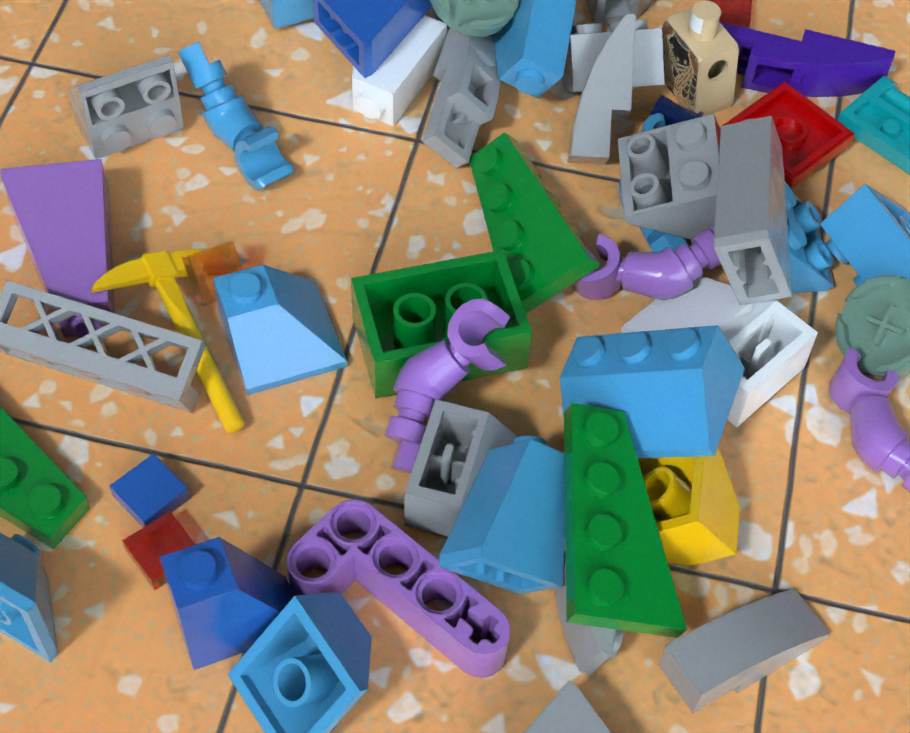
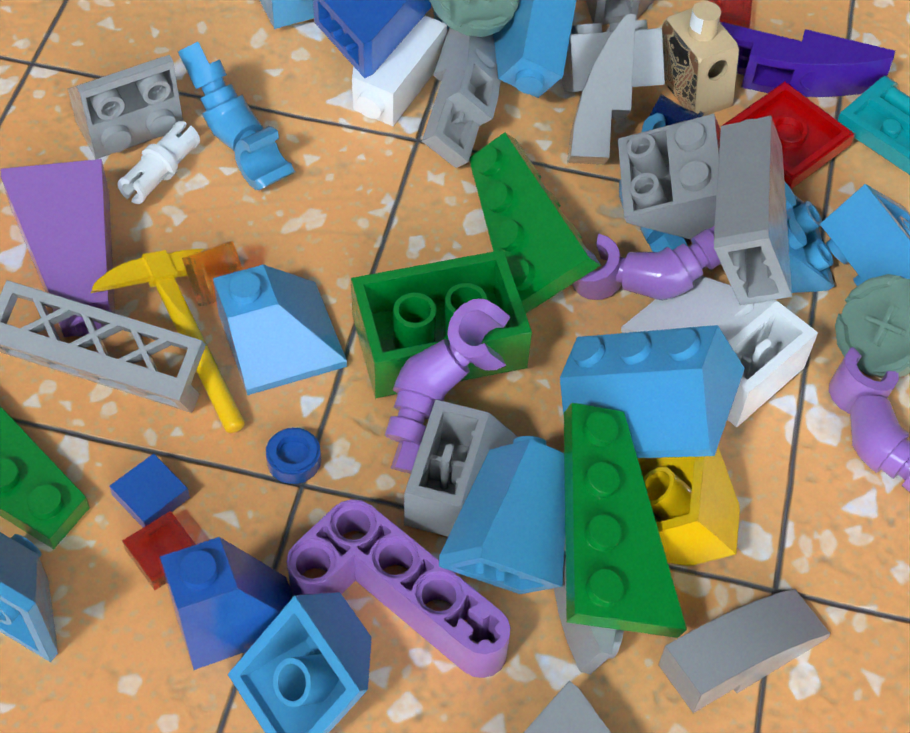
(158, 162): none -> white pin
(293, 455): none -> blue tile

